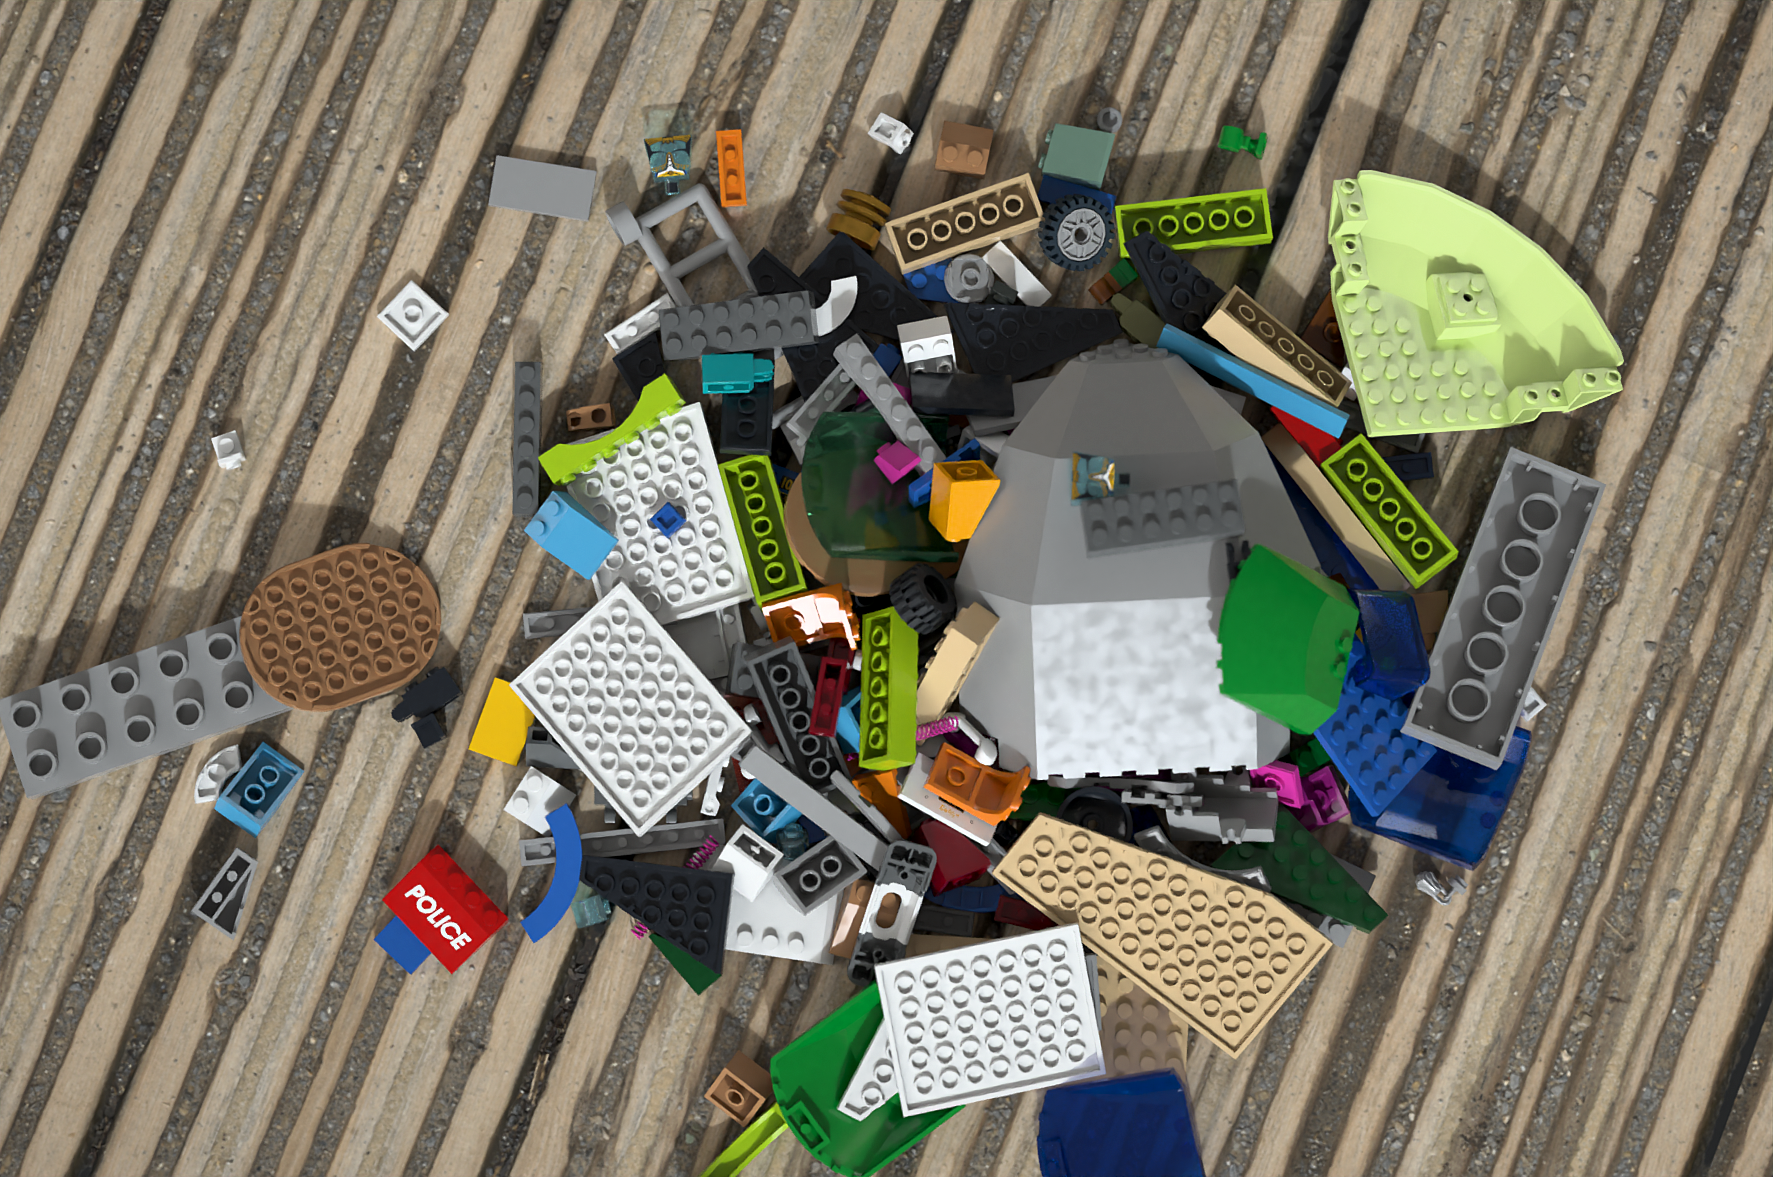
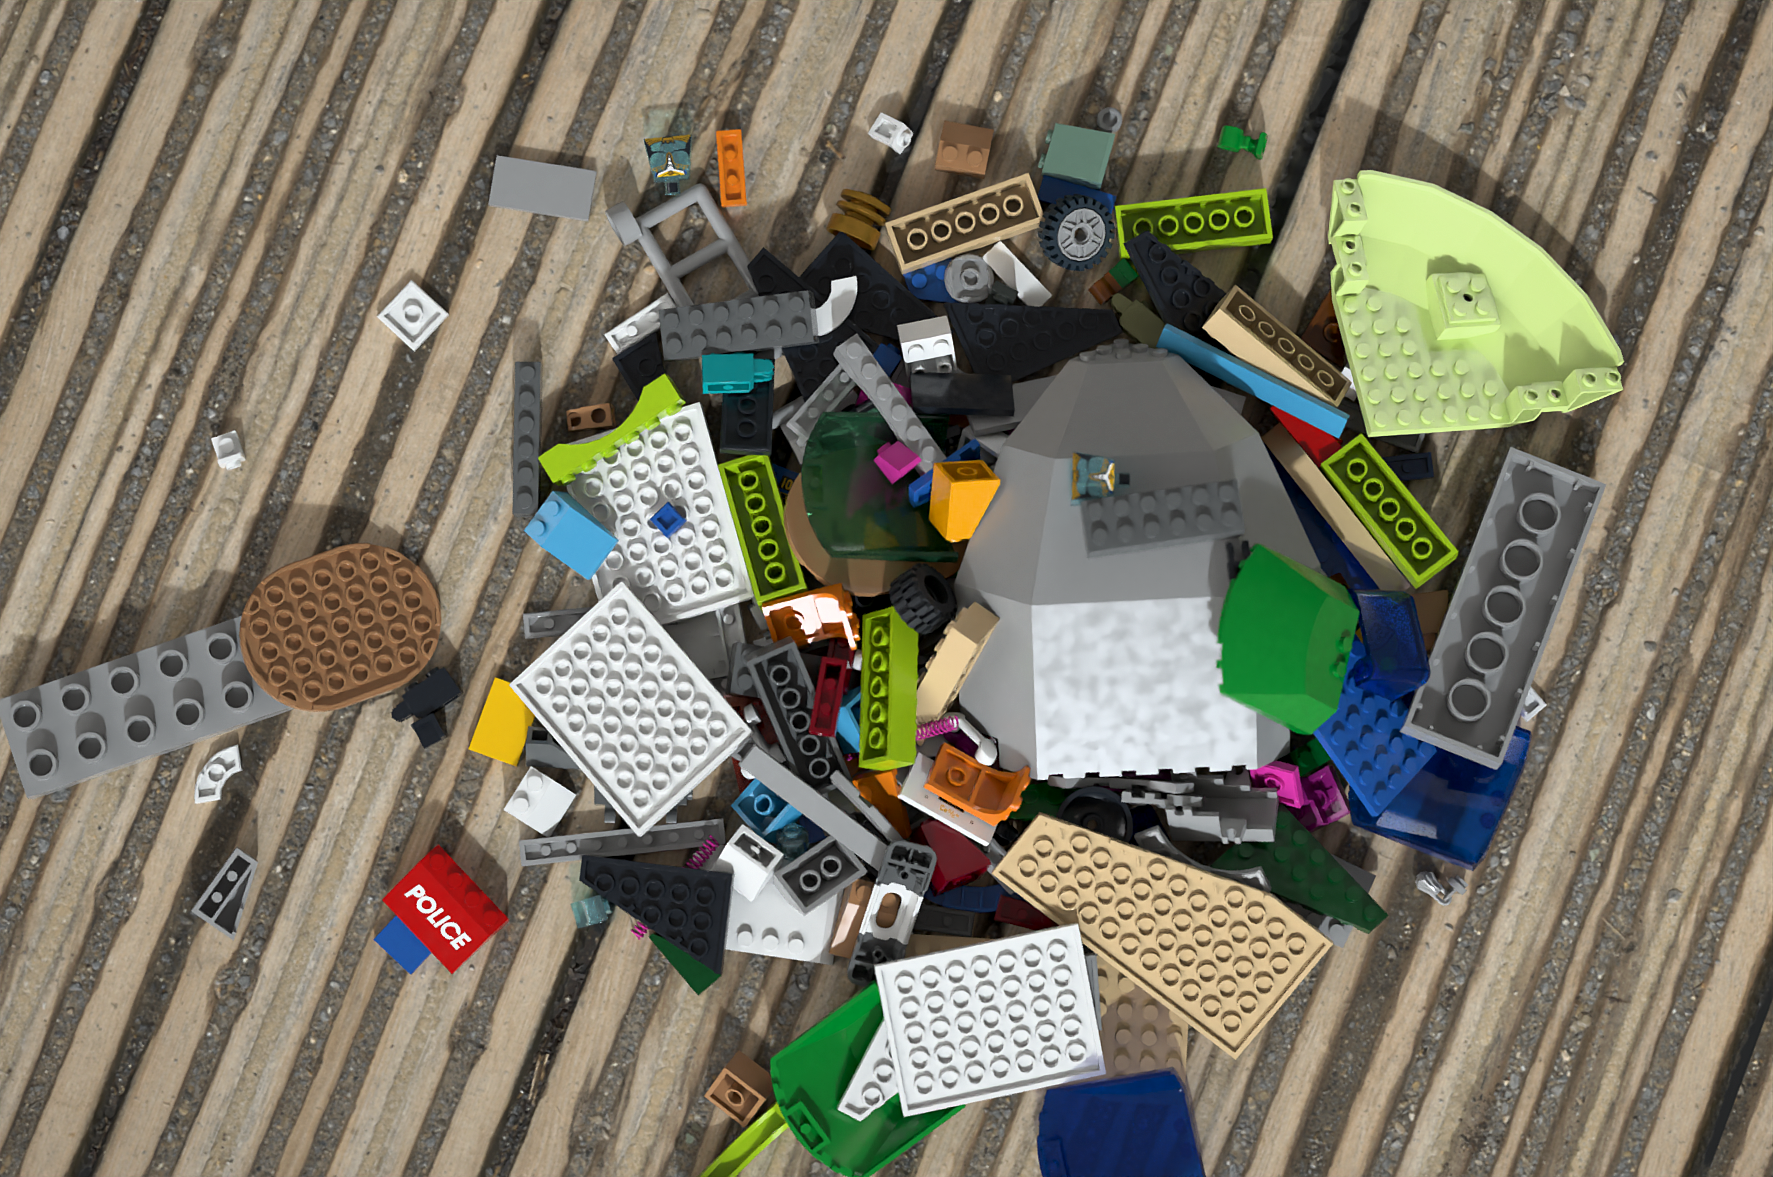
(258, 789): dark azure slope -> none
(566, 874): blue tile -> none
(714, 784): white hinge -> none

